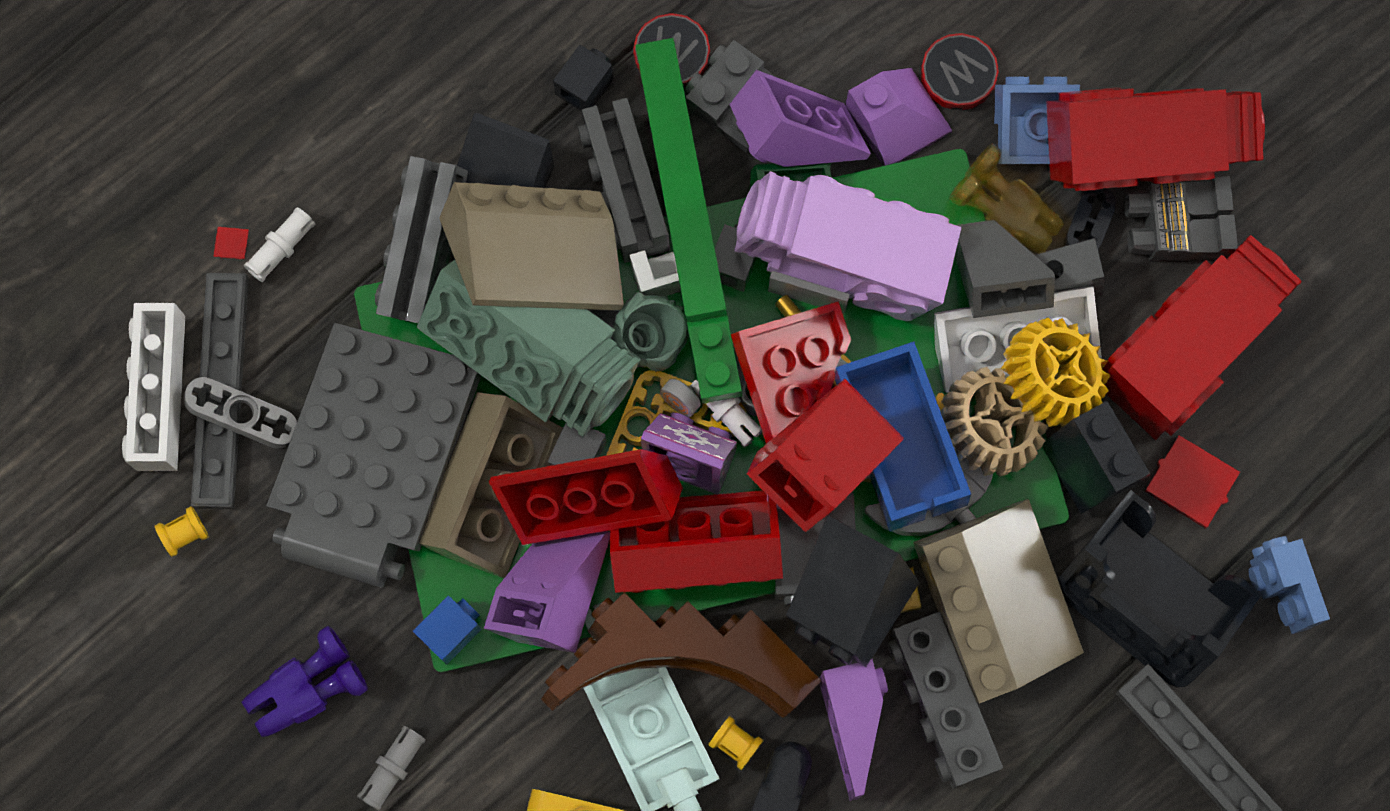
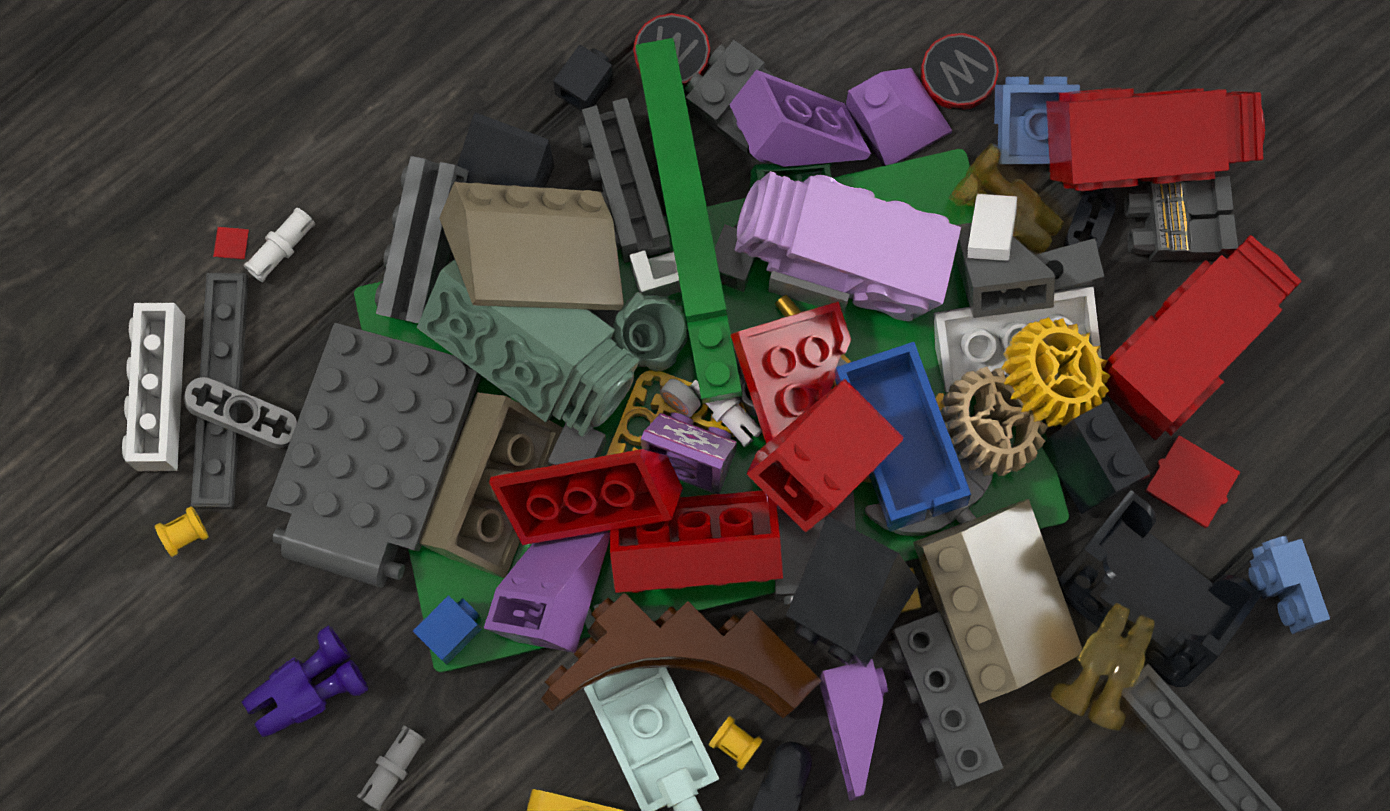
(992, 227): none -> white tile
(1111, 656): none -> clear yellow piece

